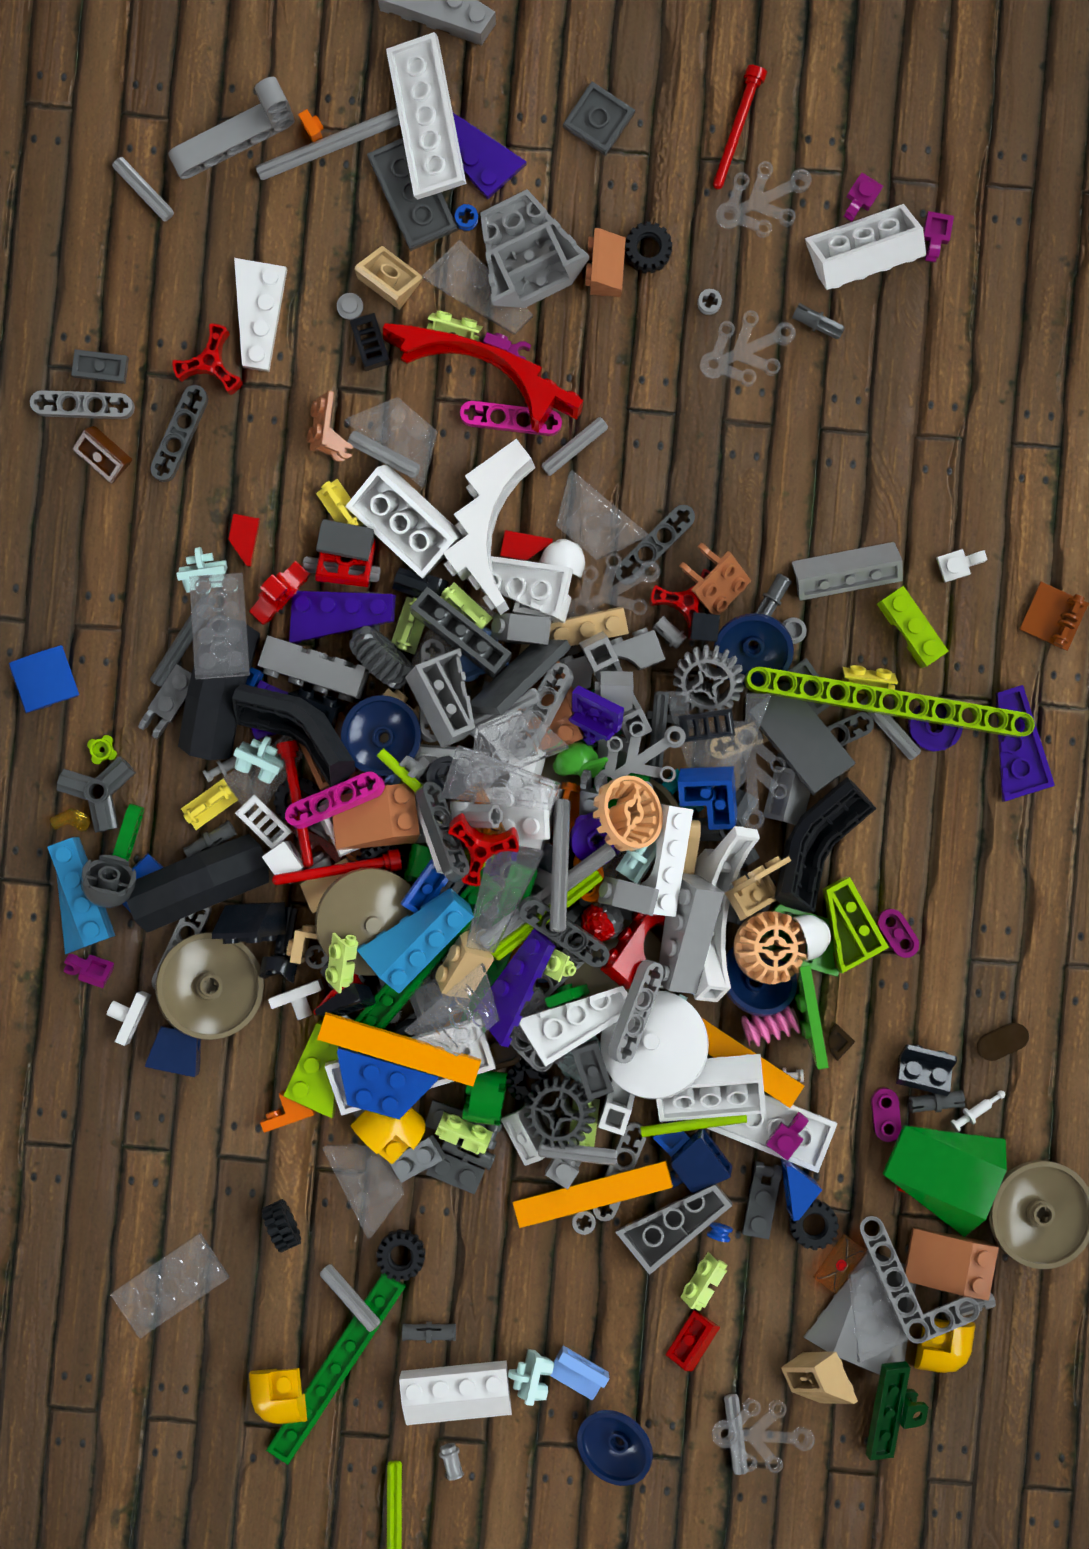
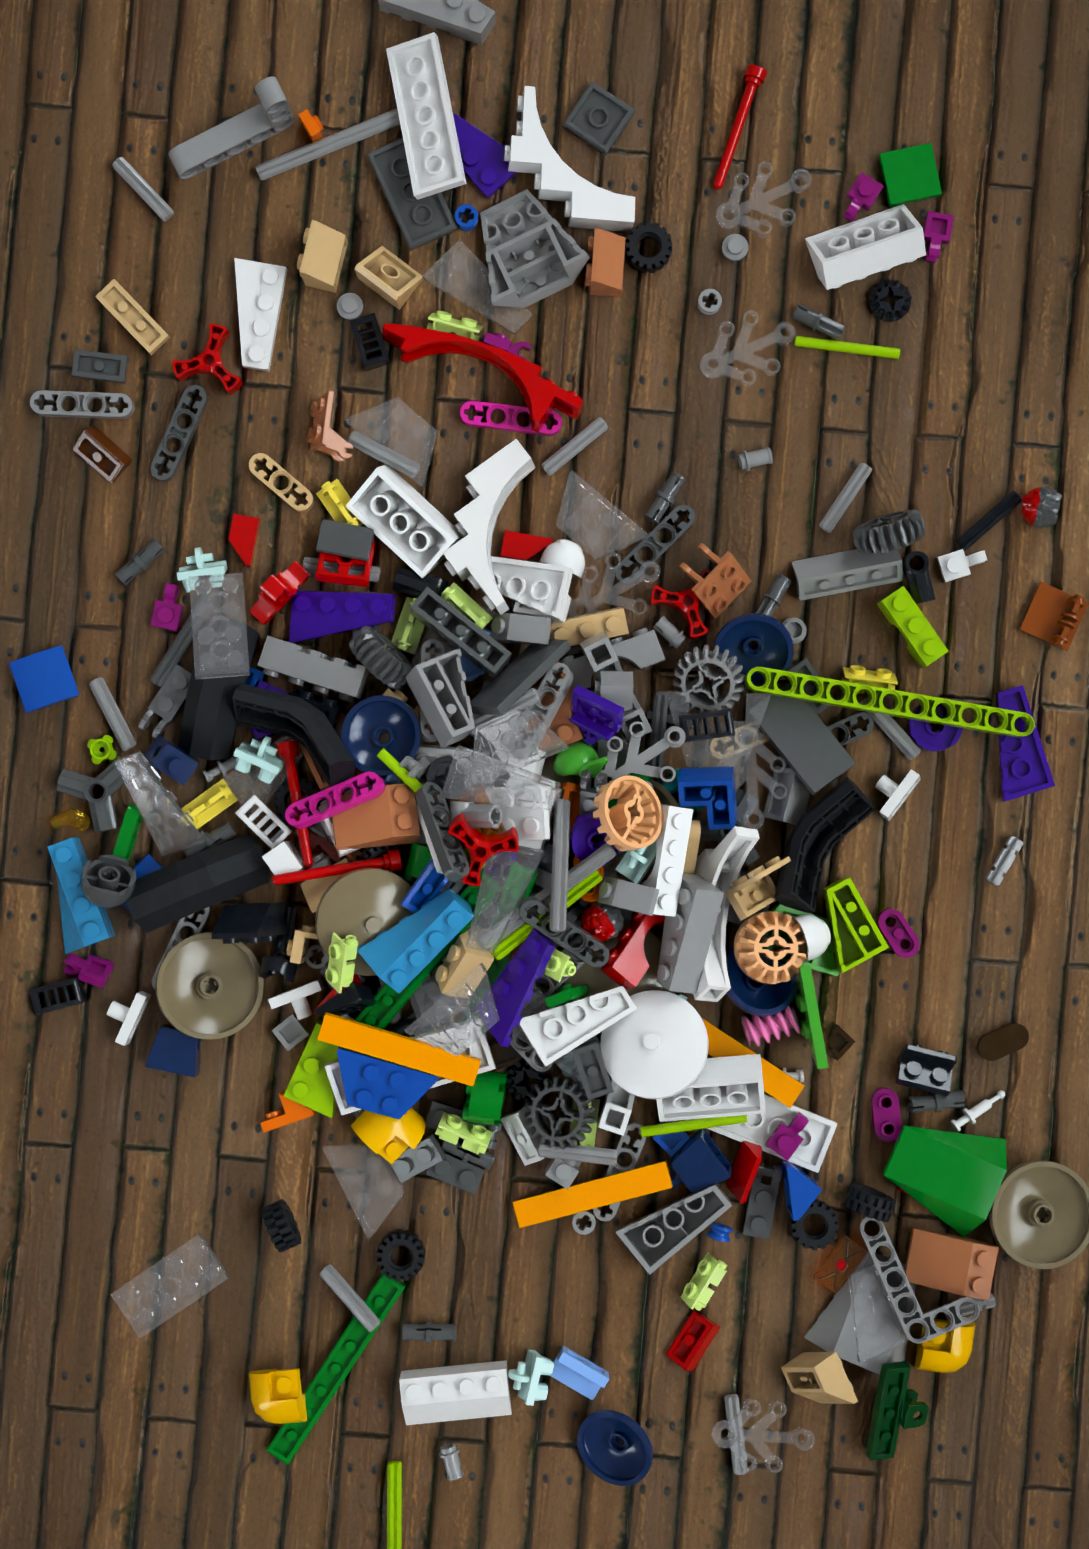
(78, 990): none -> black slope
(112, 714): none -> light grey axle
(132, 317): none -> tan plate
(140, 561): none -> dark grey pin
(162, 815): none -> clear wing
(168, 613): none -> magenta plate
(171, 759): none -> dark blue torso
(271, 464): none -> tan beam
(290, 1032): none -> light grey plate
(322, 257): none -> tan slope
(584, 202): none -> white arch
(639, 1012): light grey beam -> none
(664, 497): none -> dark grey pin
(704, 627): black tile -> none
(735, 247): none -> light grey plate
(744, 1170): none -> red slope
(755, 458): none -> light grey pin
(845, 497): none -> light grey axle
(847, 347): none -> lime bar
(870, 1202): none -> black tyre
(883, 309): none -> black gear
(889, 532): none -> dark grey gear
(896, 793): none -> white tile
(910, 174): none -> green tile
(918, 581): none -> black piece
(988, 520): none -> black axle
(1004, 860): none -> light grey axle
(1041, 507): none -> dark grey piece

